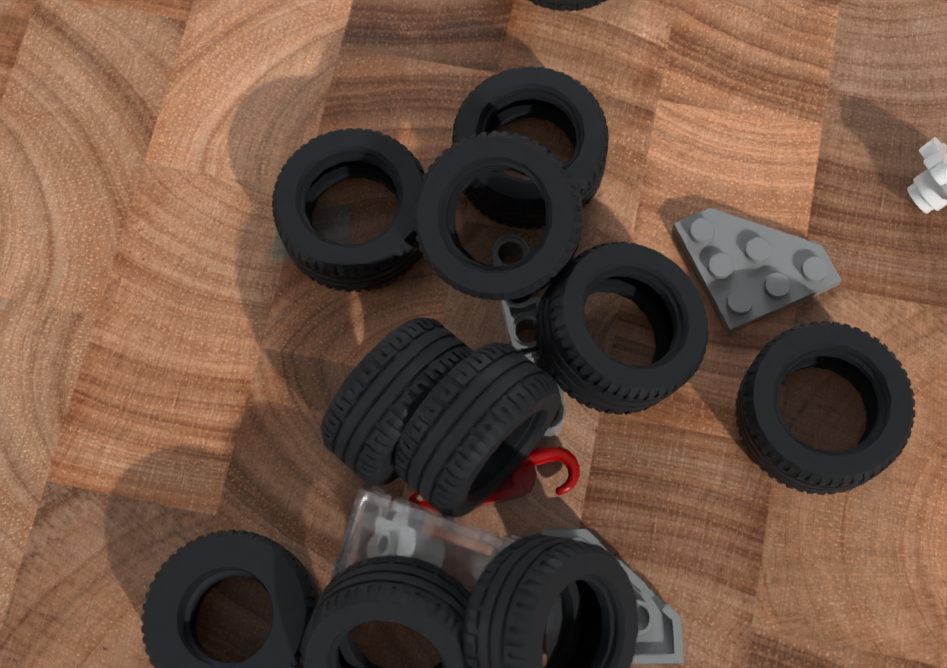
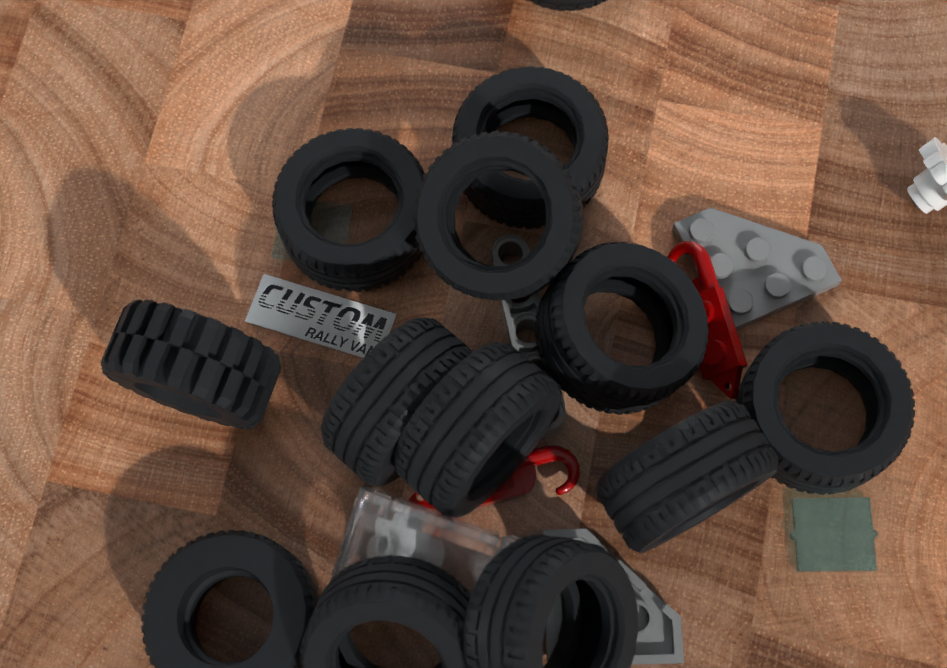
(191, 363): none -> black tyre
(318, 316): none -> white sticker
(686, 475): none -> black tyre
(724, 352): none -> red plate
(833, 534): none -> clear light blue piece

